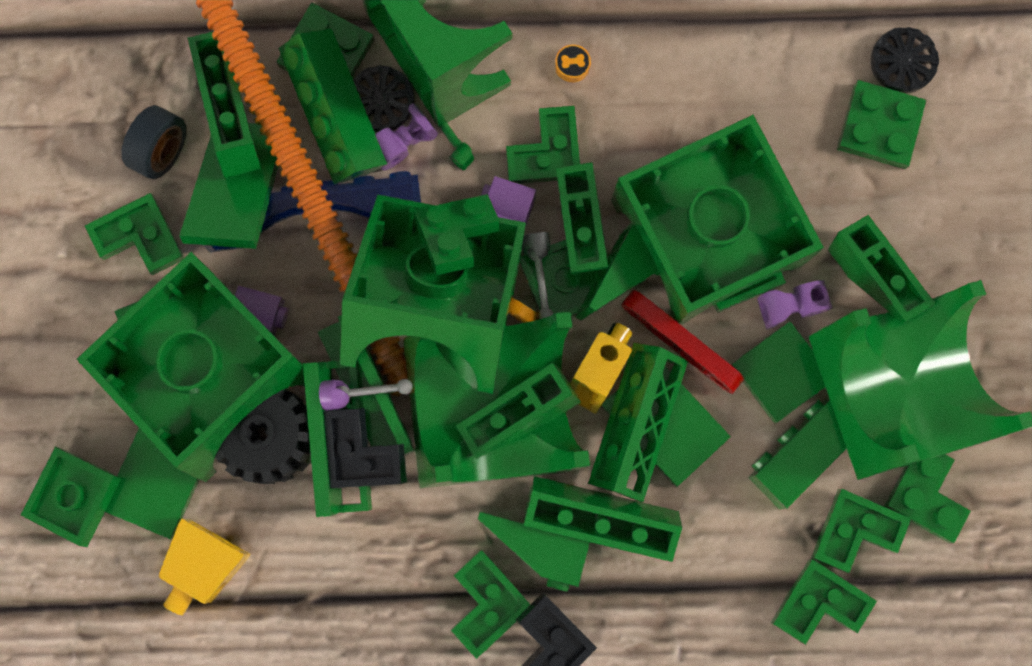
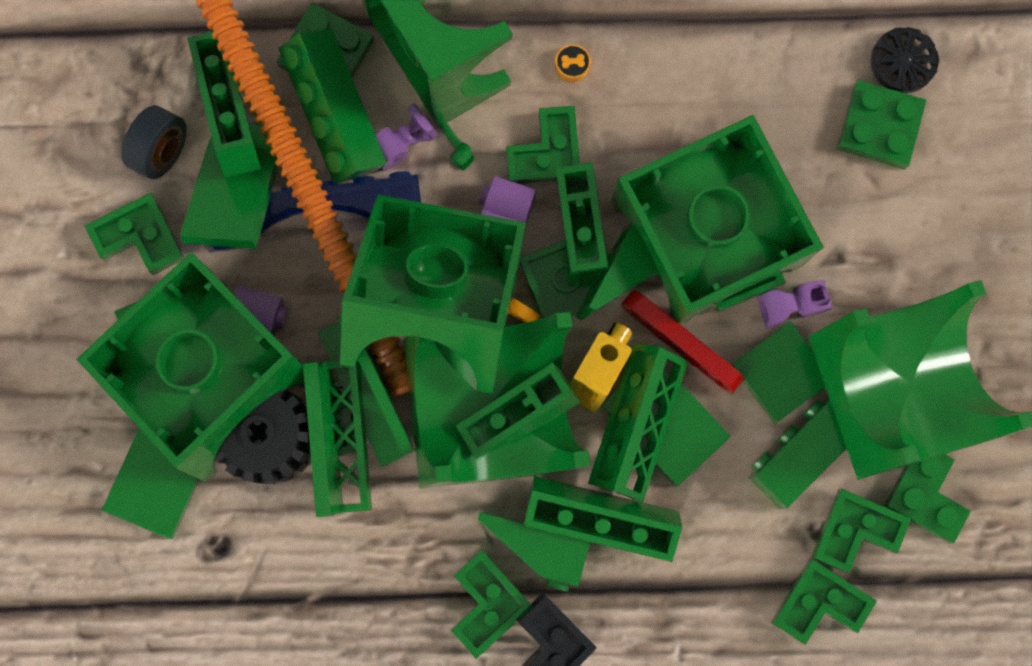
(71, 497): green plate -> none
(198, 565): yellow torso -> none
(336, 394): hinge -> none
(352, 460): black plate -> none
(382, 98): black wheel -> none
(448, 226): green plate -> none
(536, 247): hinge -> none
(879, 270): green slope -> none

